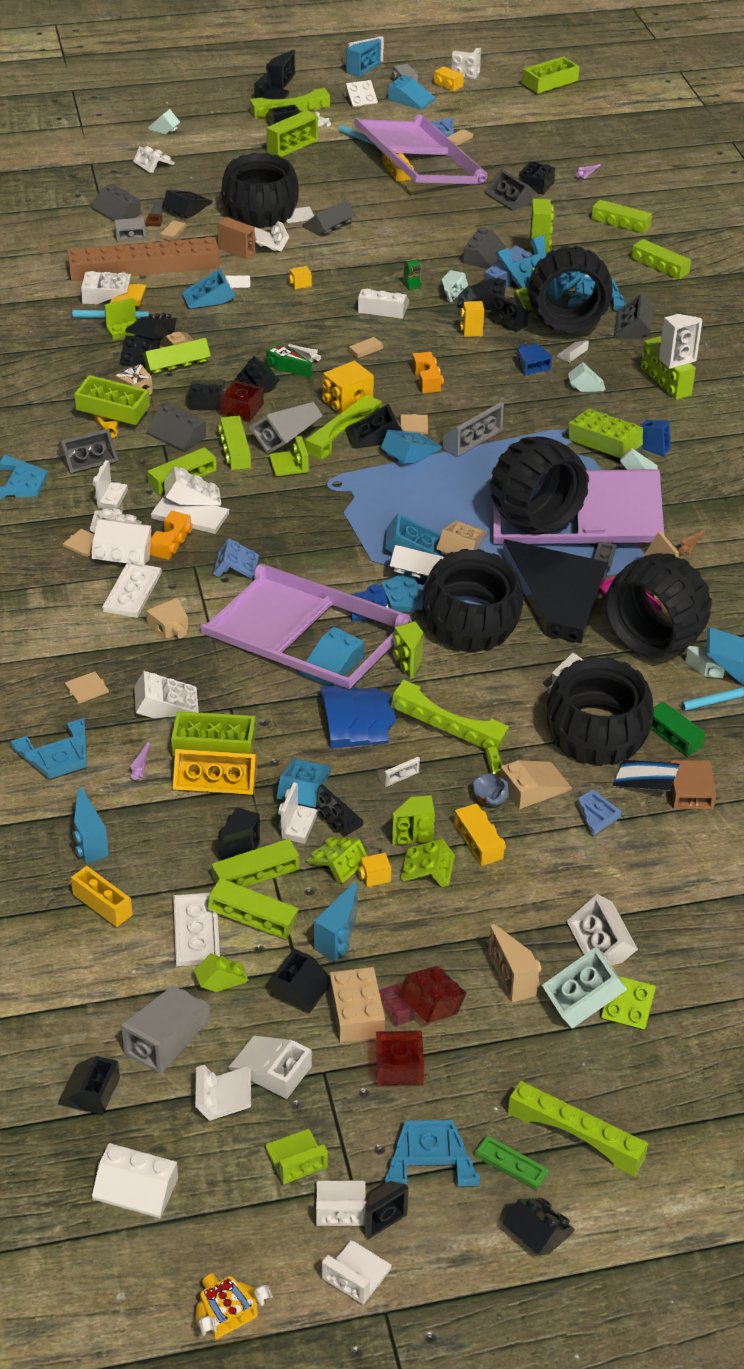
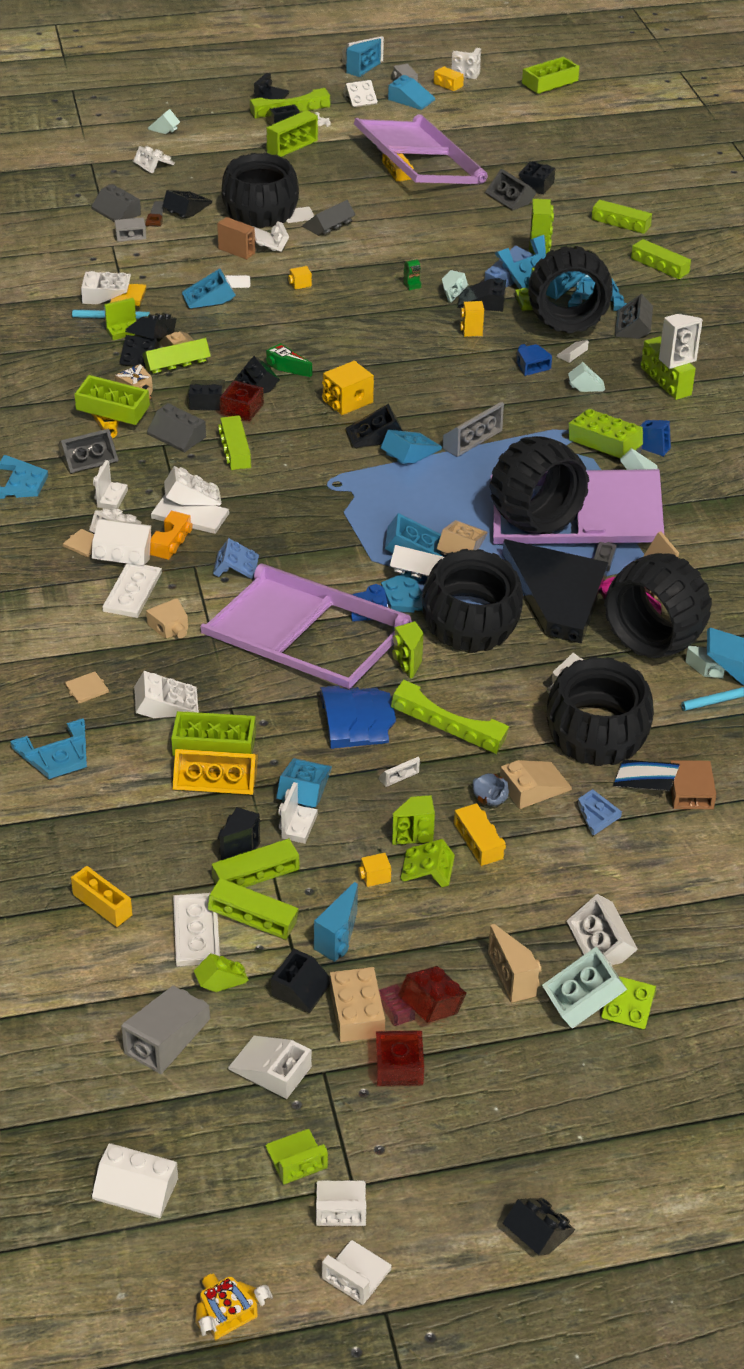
(89, 831): dark azure slope -> none
(91, 1085): black slope -> none
(139, 763): lavender piece -> none
(145, 258): medium nougat brick -> none
(173, 230): tan tile -> none
(196, 463): lime brick -> none
(223, 1093): white bracket -> none
(282, 69): black slope -> none
(282, 426): light grey slope -> none
(292, 461): lime bracket -> none
(307, 353): white piece -> none
(320, 443): lime arch -> none
(337, 653): dark azure slope -> none
(337, 813): black bracket -> none
(341, 855): lime bracket -> none
(355, 134): medium azure piece -> none
(365, 347): tan tile -> none
(382, 303): white slope -> none
(385, 1207): black slope -> none
(415, 423): tan piece -> none
(428, 372): light orange arch -> none
(431, 1144): dark azure wing -> none
(446, 126): medium blue wing -> none
(460, 137): tan tile -> none
(482, 248): dark grey slope -> none
(494, 760): lime bar -> none
(509, 313): black slope -> none
(511, 1163): bright green tile -> none
(585, 171): lavender piece -> none
(619, 1146): lime arch -> none
(677, 729): green brick -> none
(688, 543): medium nougat piece -> none

